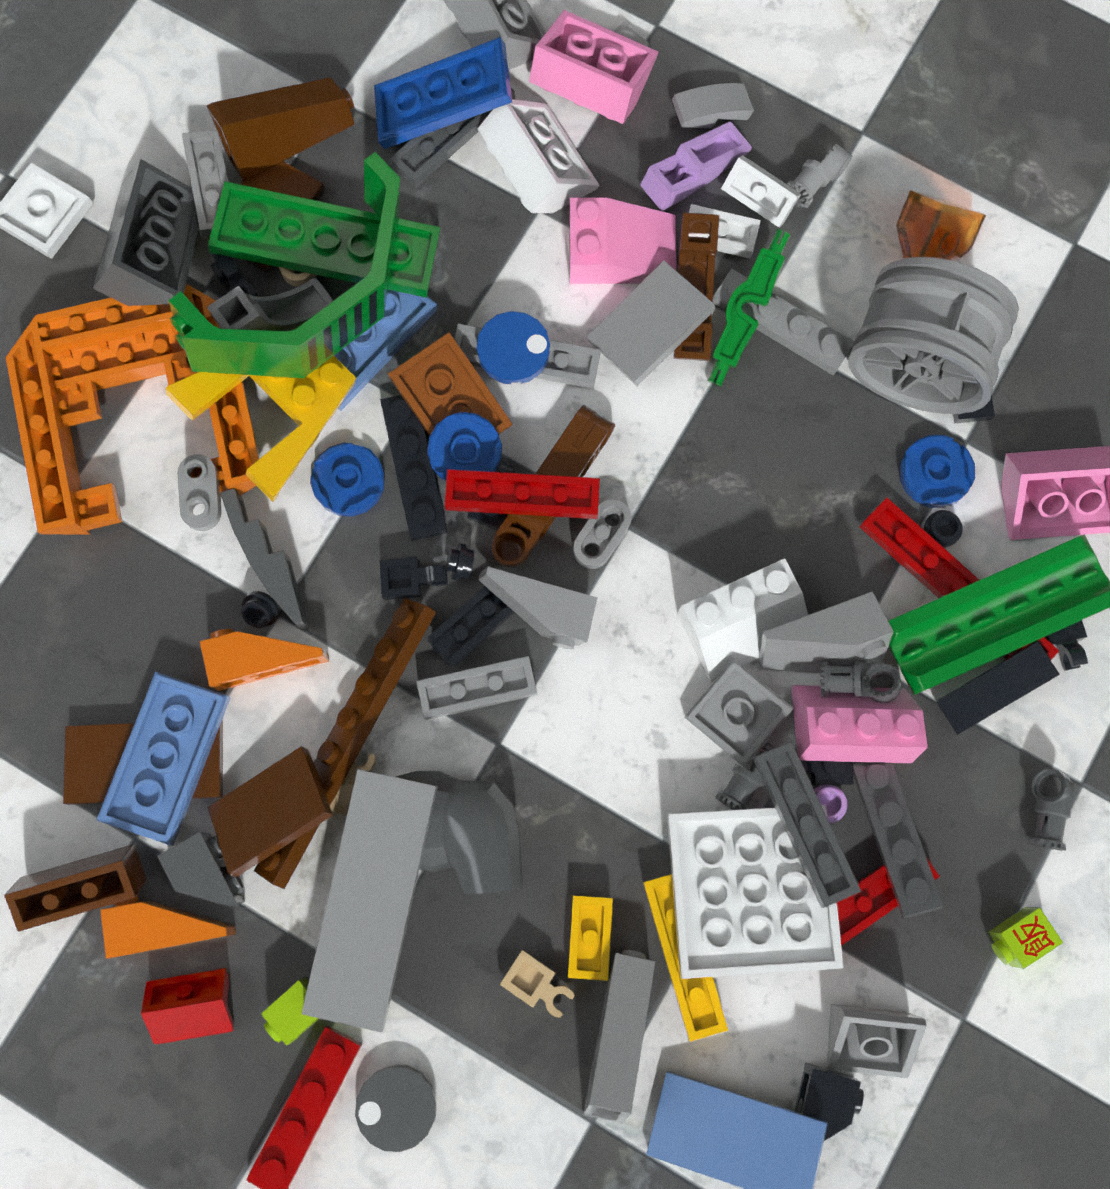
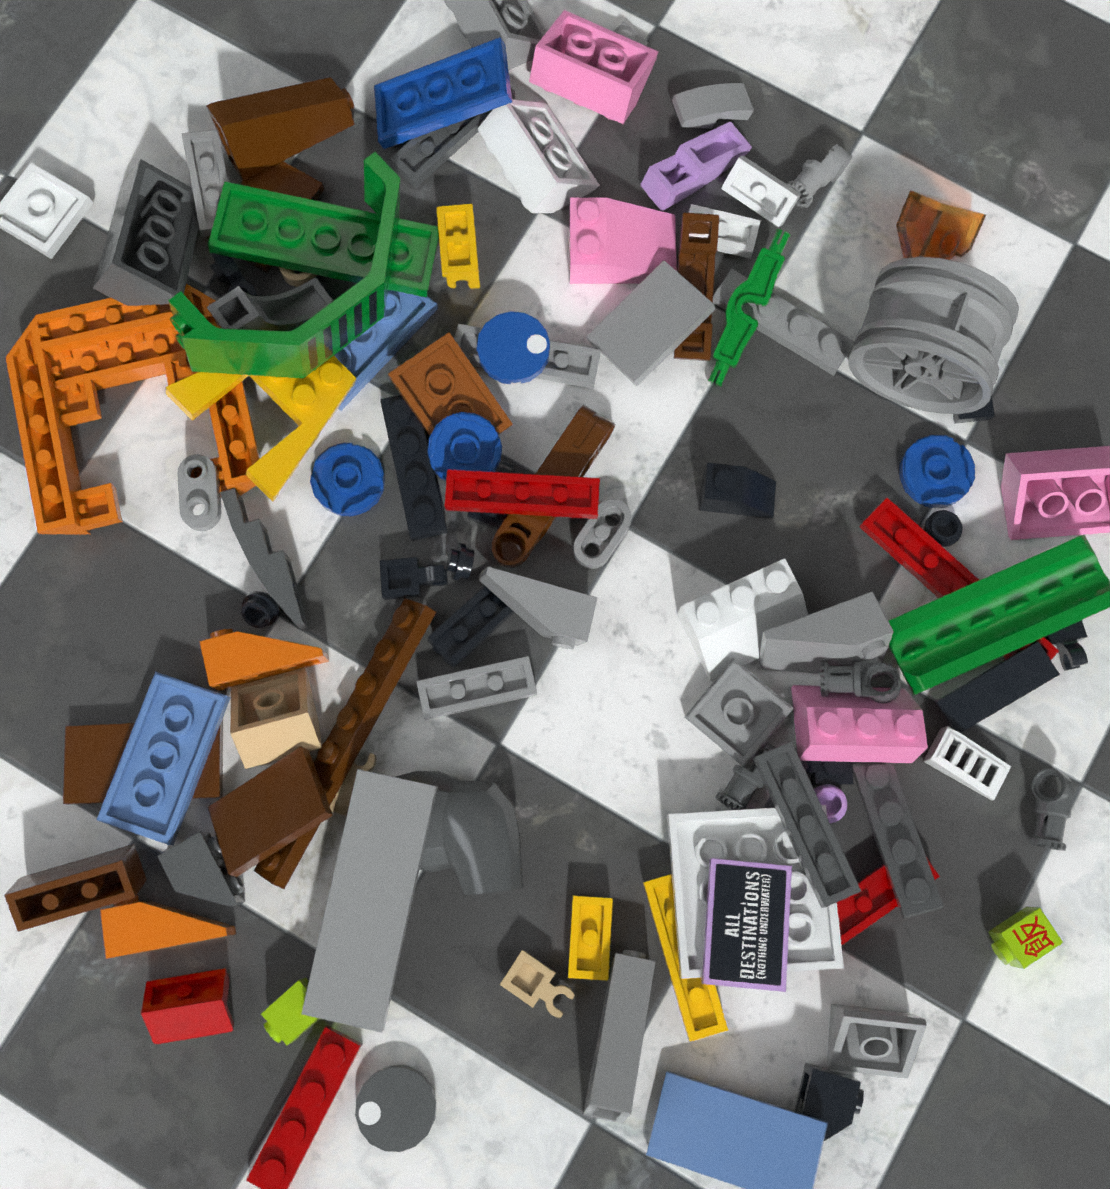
(273, 718): none -> tan slope
(458, 244): none -> yellow hinge
(737, 491): none -> black slope
(747, 925): none -> black tile
(939, 748): none -> white slope

